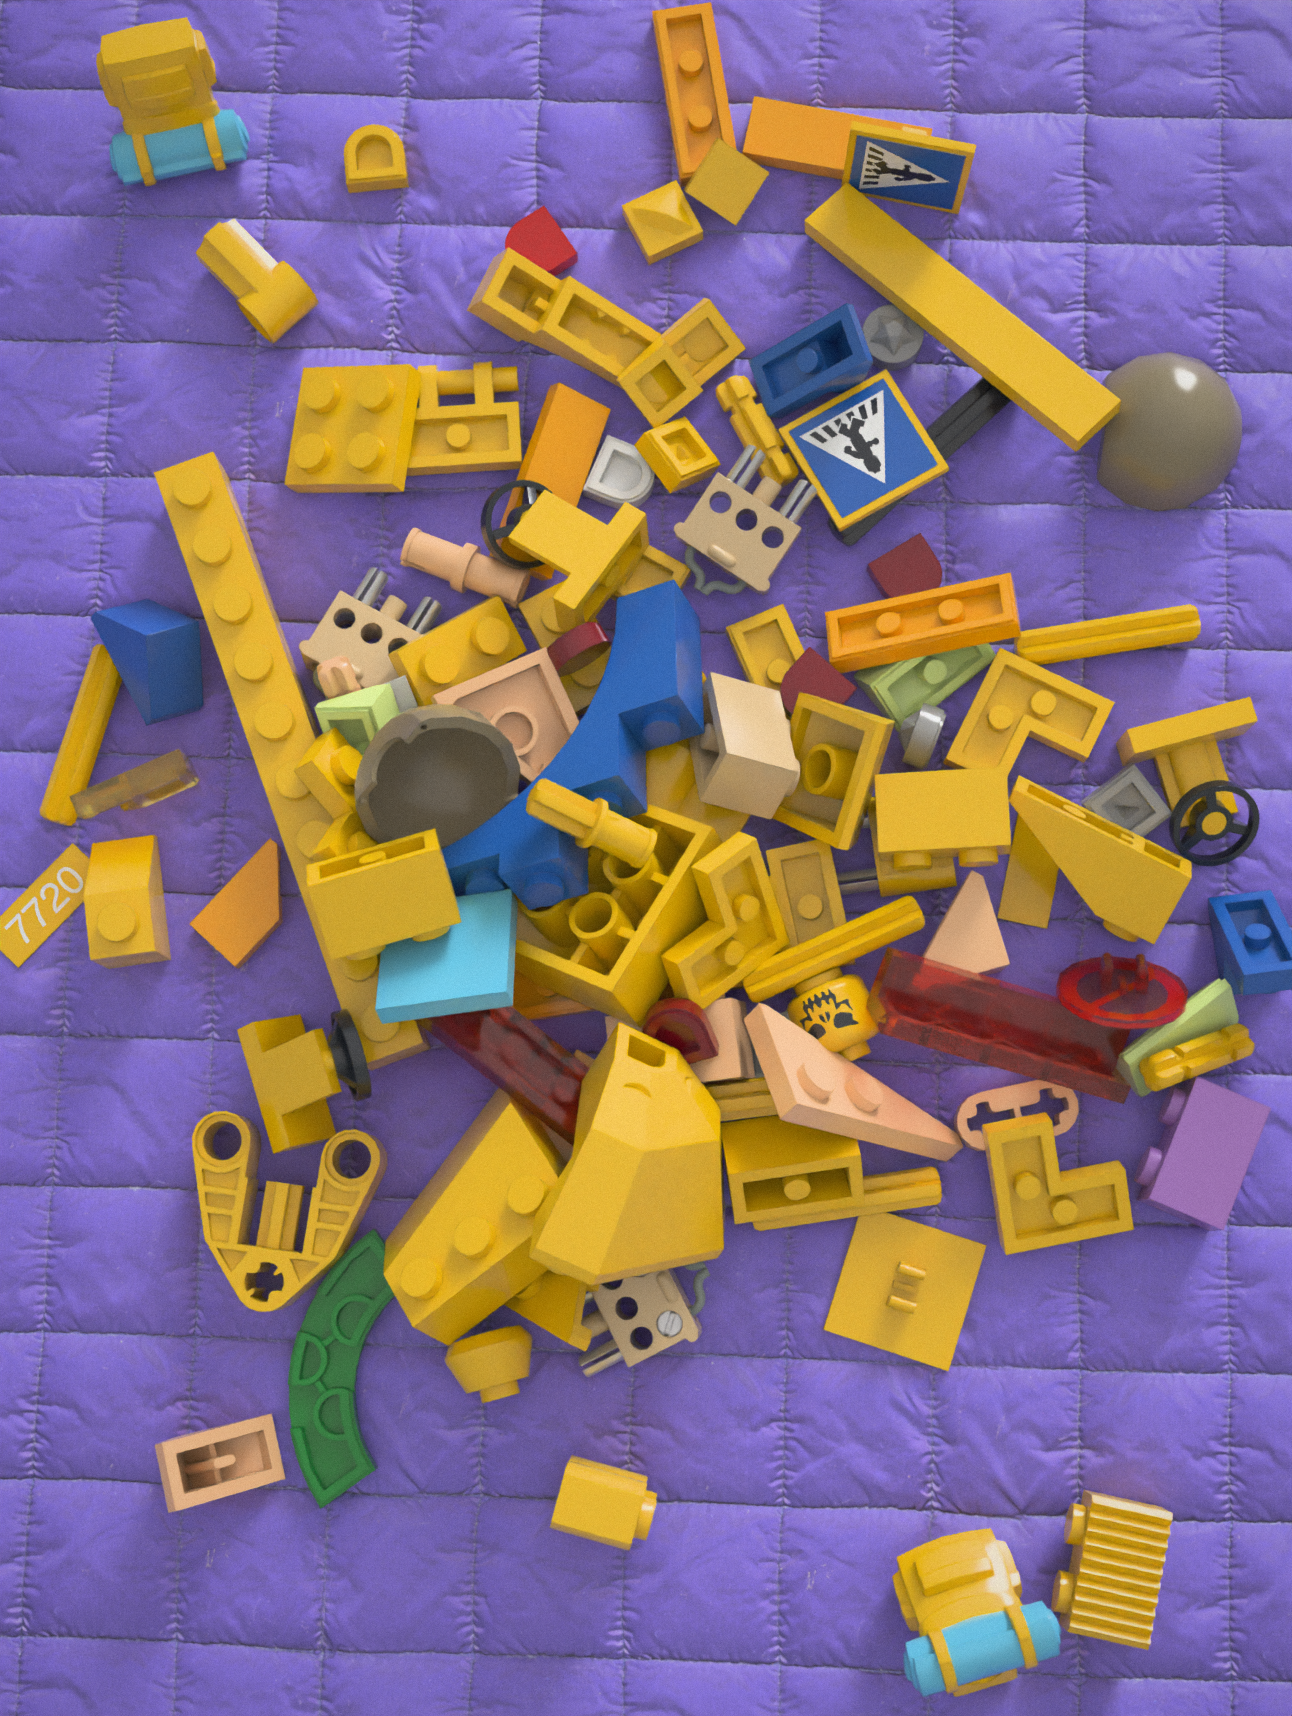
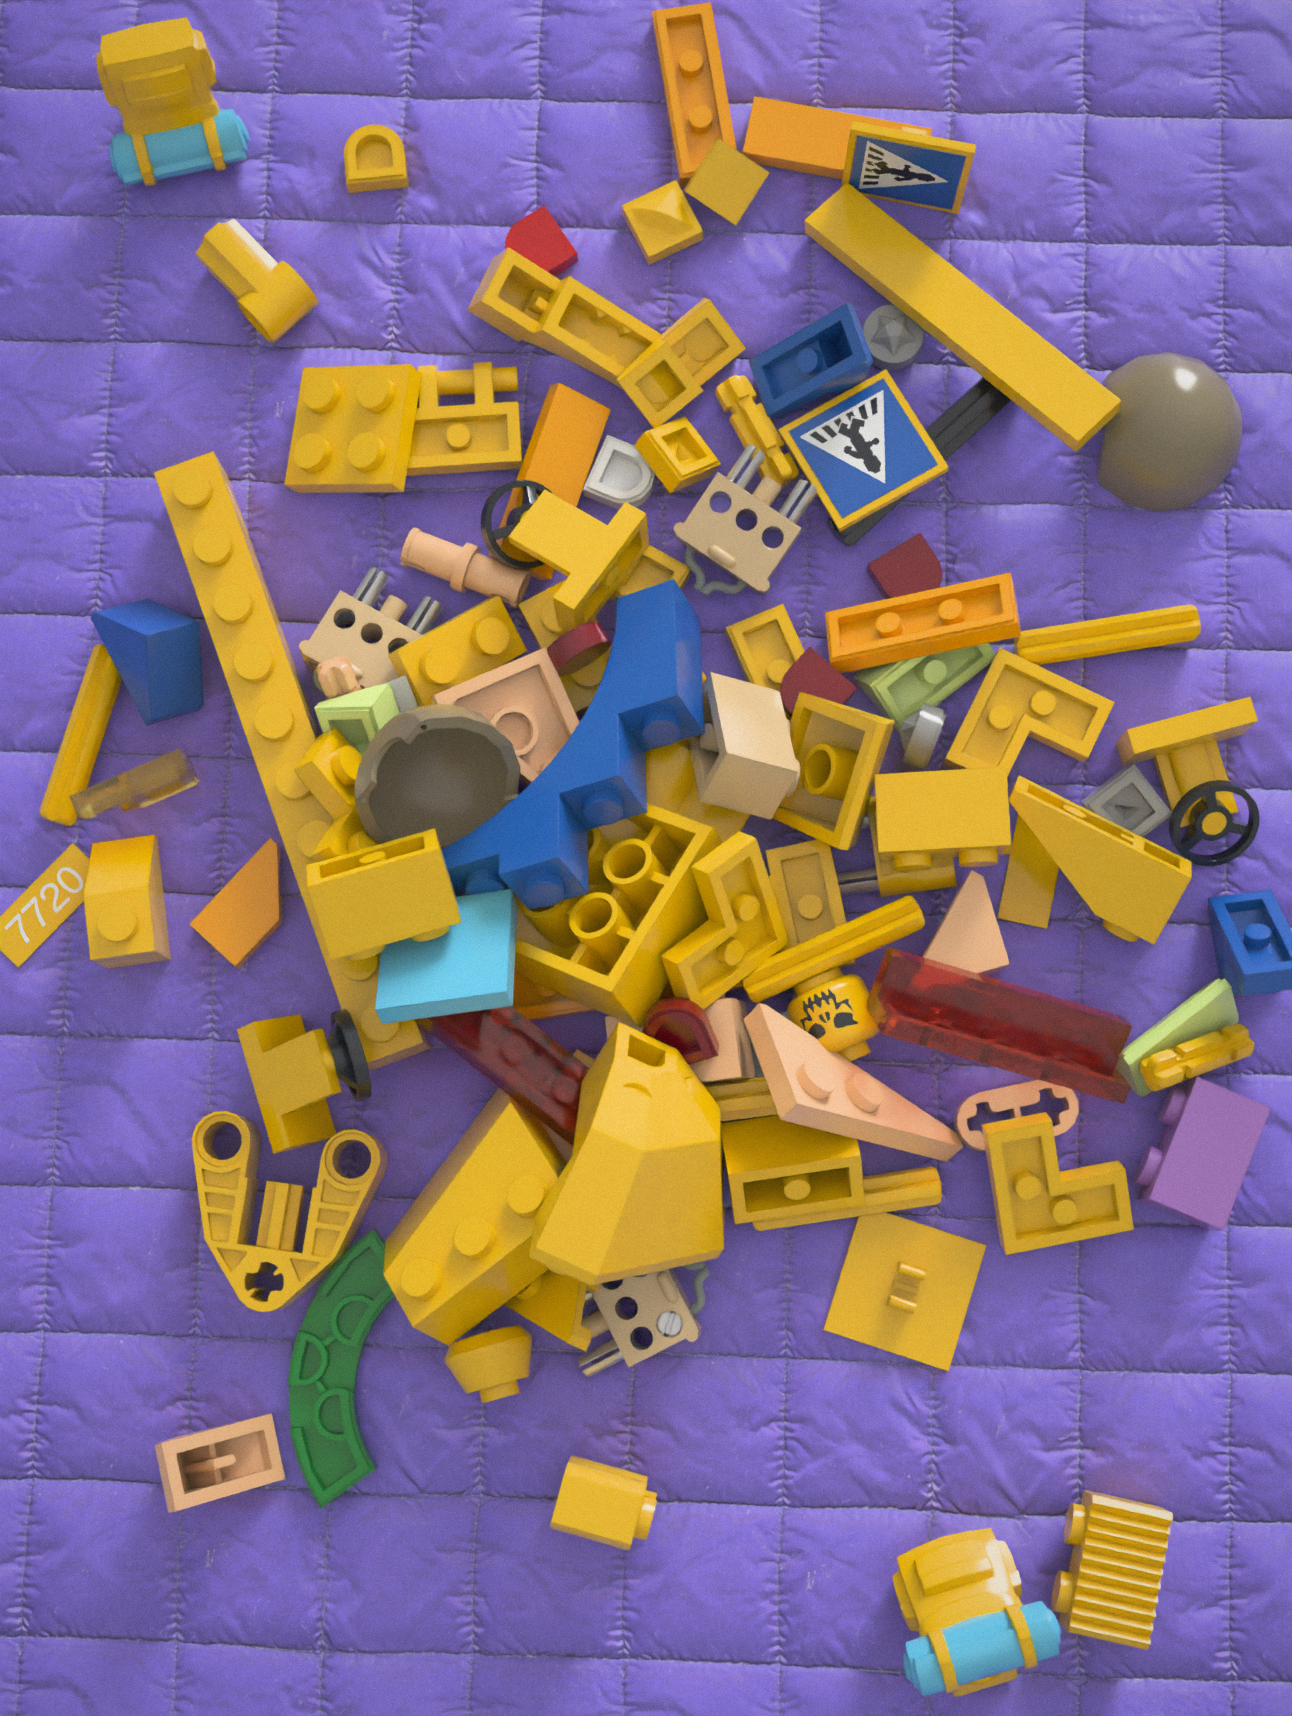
(591, 822): yellow axle -> none
(1122, 992): clear red piece -> none

